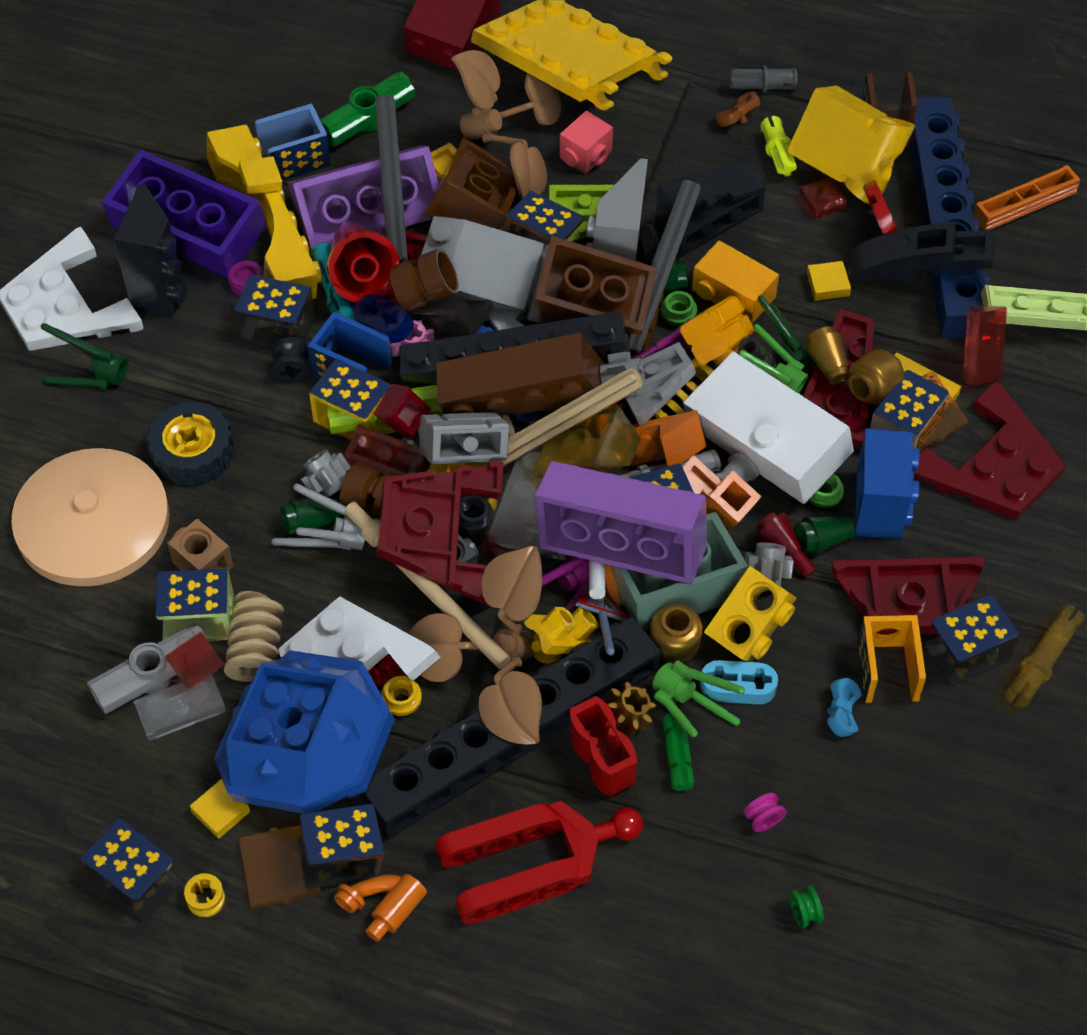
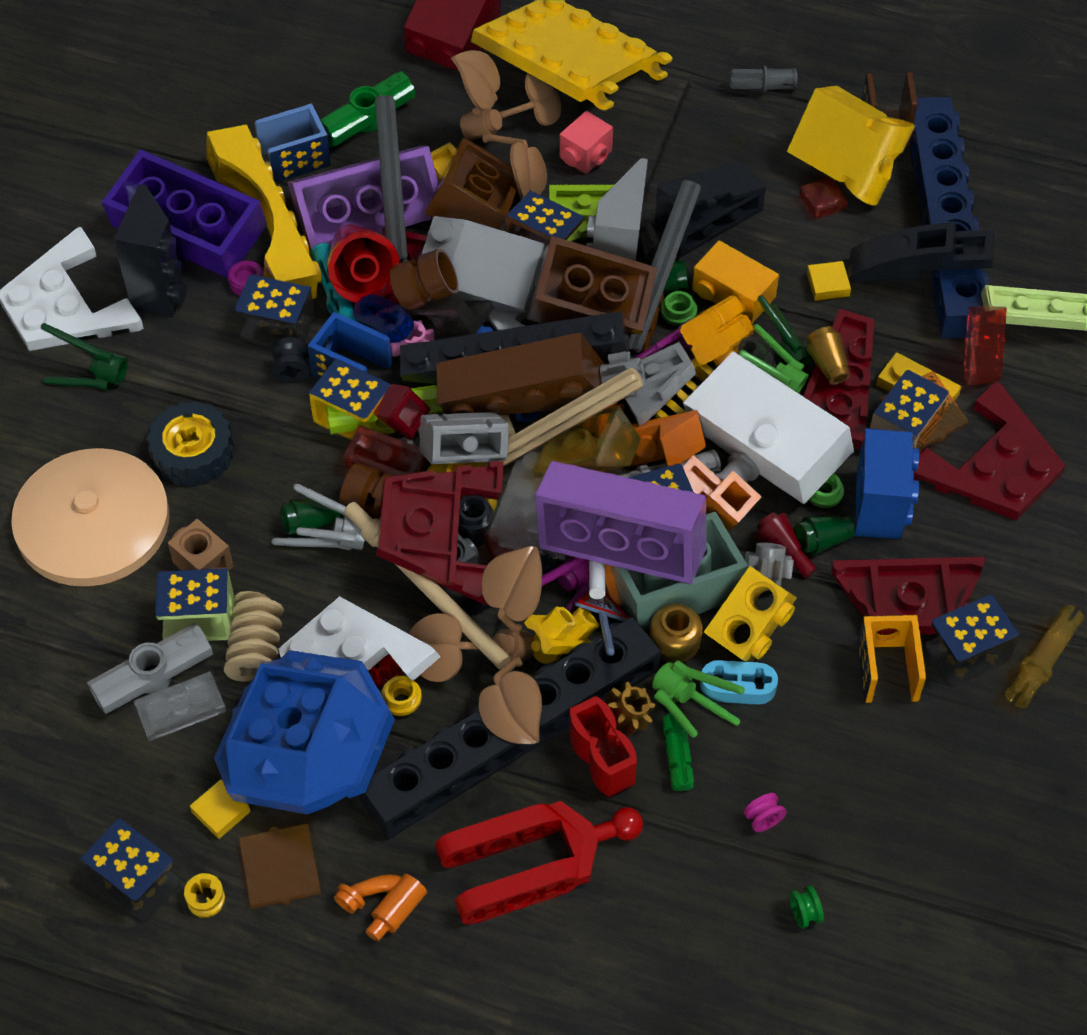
(194, 660): clear red plate -> none
(260, 175): yellow tile -> none
(325, 472): light grey gear -> none
(340, 846): piece -> none
(744, 104): dark orange piece -> none
(777, 146): neon yellow axle -> none
(845, 694): dark azure piece -> none
(875, 376): pearl gold head -> none
(879, 207): red tile -> none
(1026, 198): orange piece -> none

